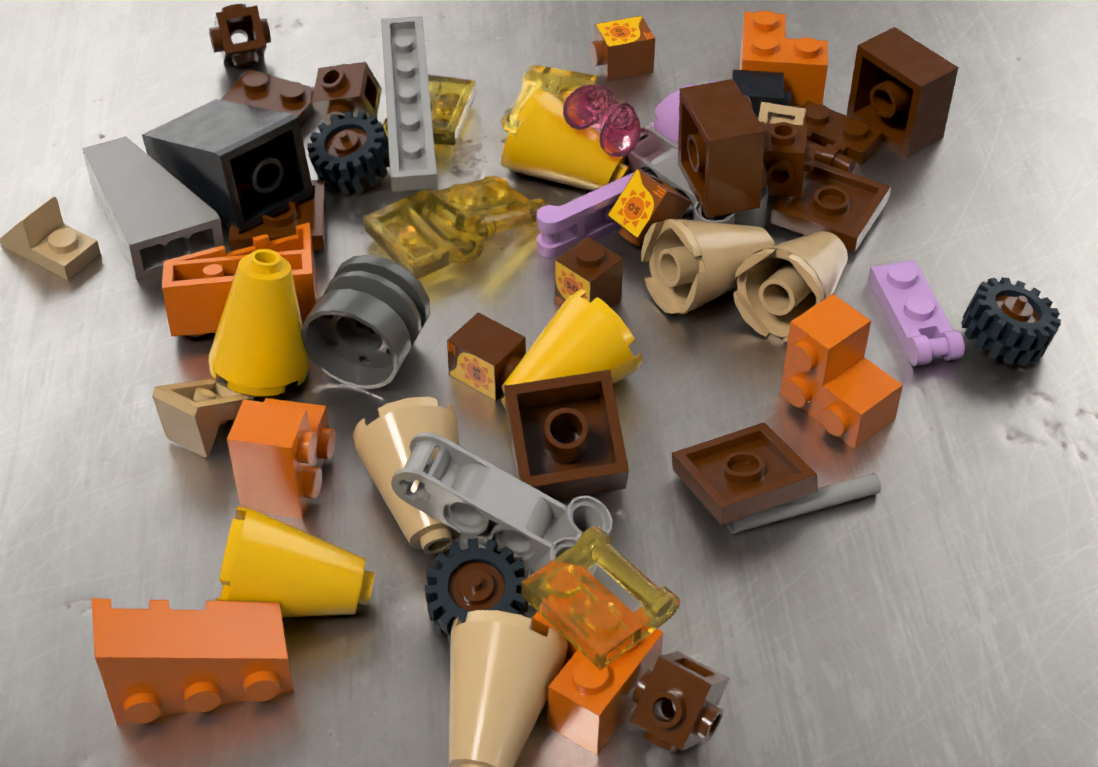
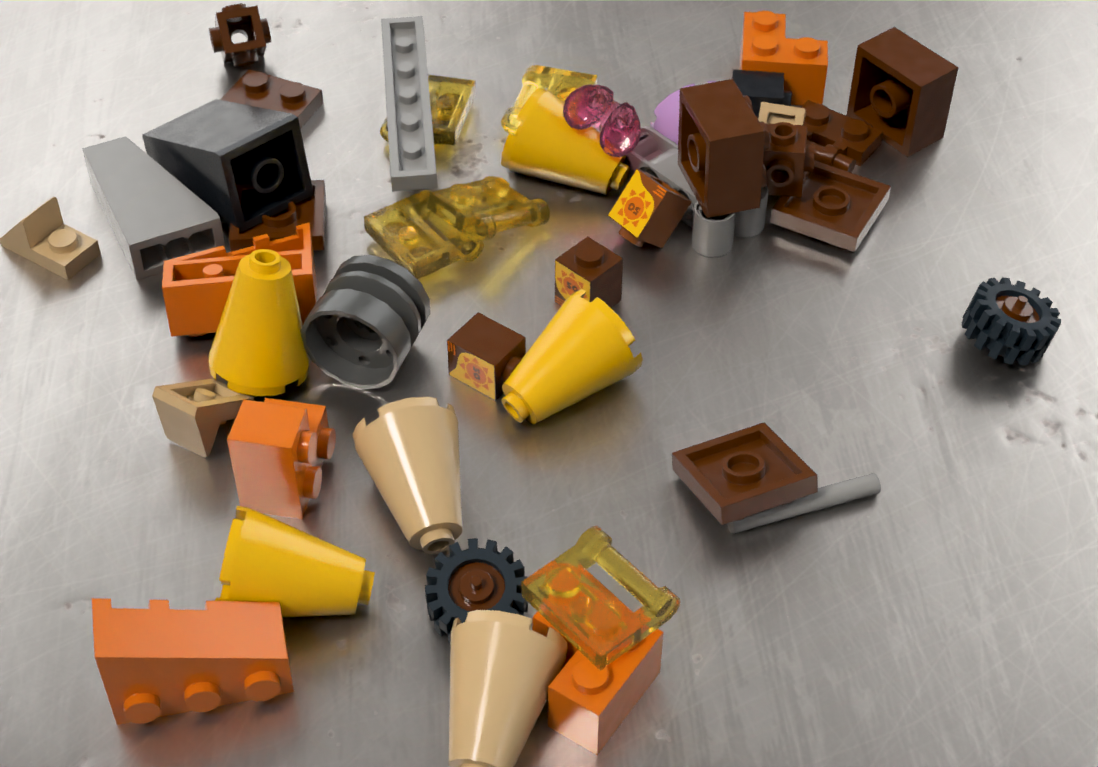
(345, 90): reddish brown brick -> none
(350, 152): black wheel -> none
(493, 504): light grey piece -> none
(567, 435): reddish brown brick -> none
(582, 217): lavender plate -> none
(623, 48): dark orange brick -> none
(678, 702): reddish brown brick -> none
(696, 260): tan cone -> none
(788, 280): tan cone -> none
(832, 377): orange brick -> none
(915, 313): lavender plate -> none

